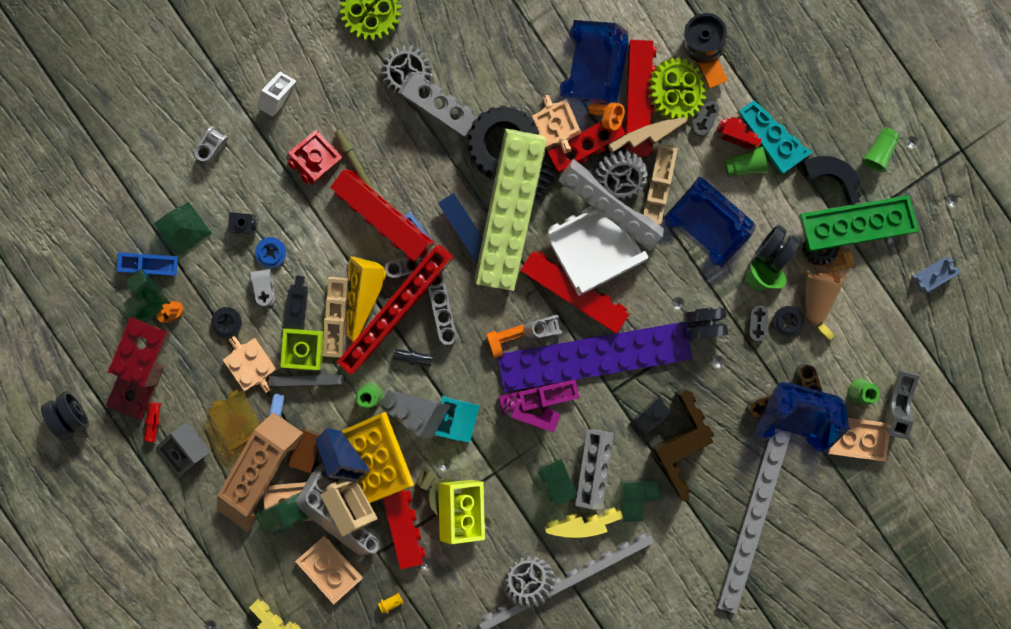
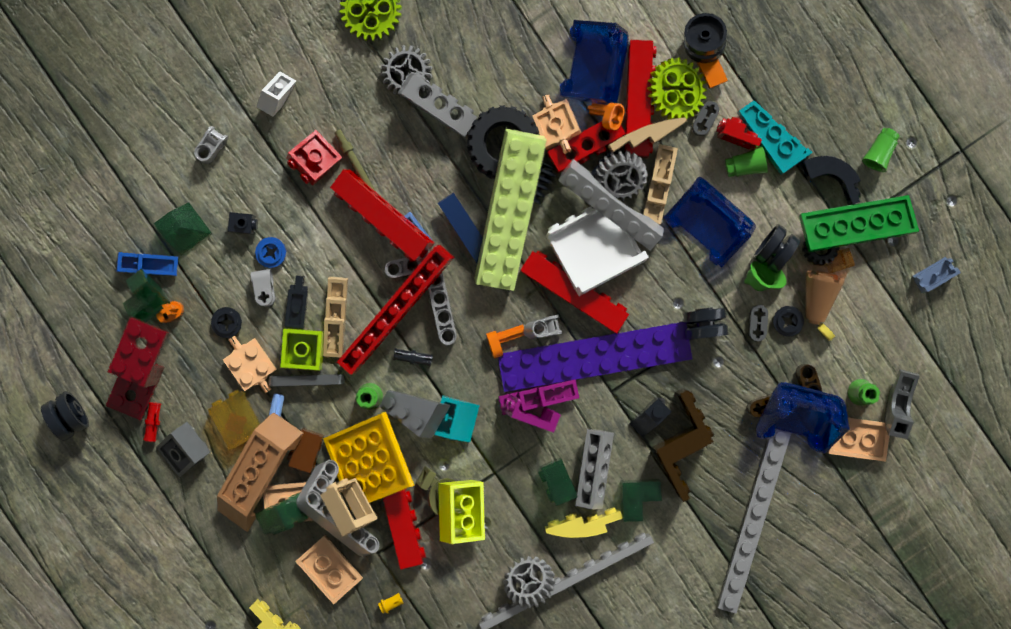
(340, 456): dark blue slope -> none
(366, 284): yellow wedge -> none

